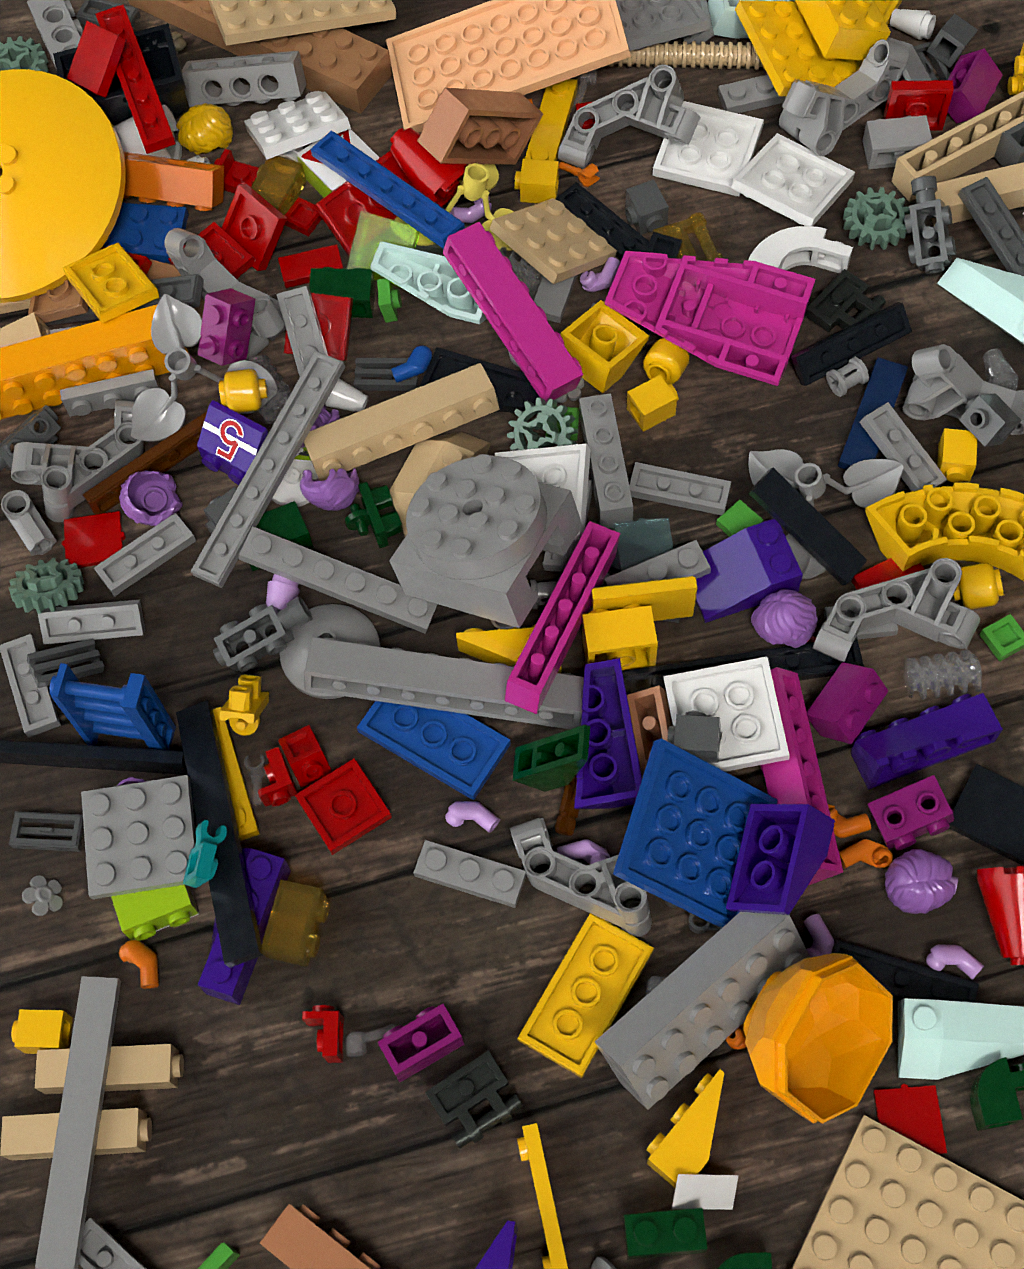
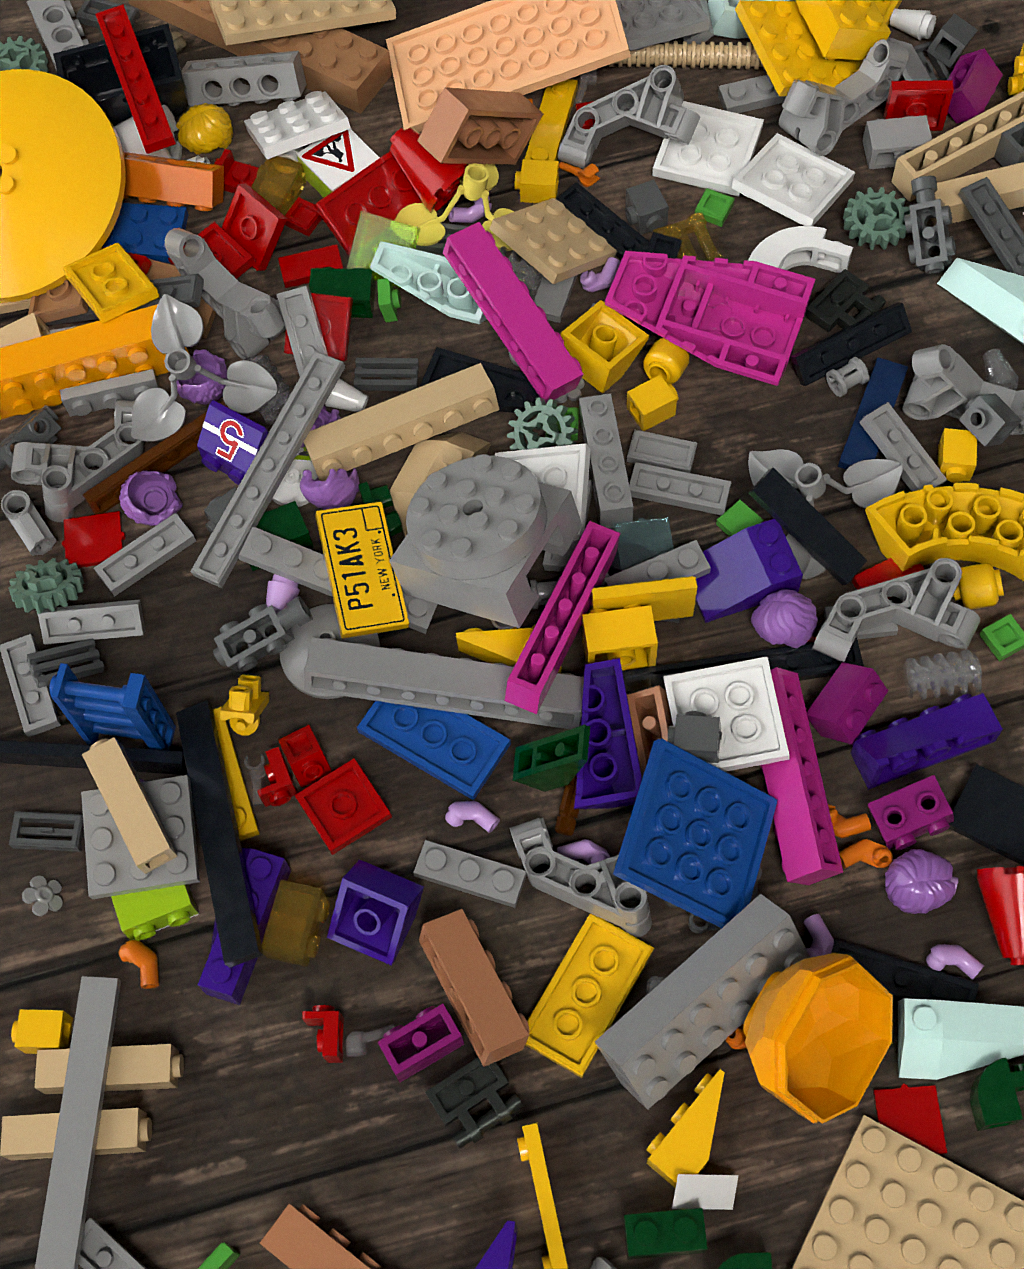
(96, 59): red tile -> none
(129, 805): none -> tan brick
(201, 388): none -> medium lavender hair
(201, 861): teal plate -> none
(226, 326): magenta brick -> none
(242, 390): yellow head -> none
(359, 570): none -> yellow tile
(374, 911): none -> dark purple slope
(386, 188): blue tile -> none
(415, 365): blue arm -> none
(474, 987): none -> nougat brick
(661, 451): none -> light grey tile
(715, 207): none -> bright green tile
(778, 857): dark purple slope -> none

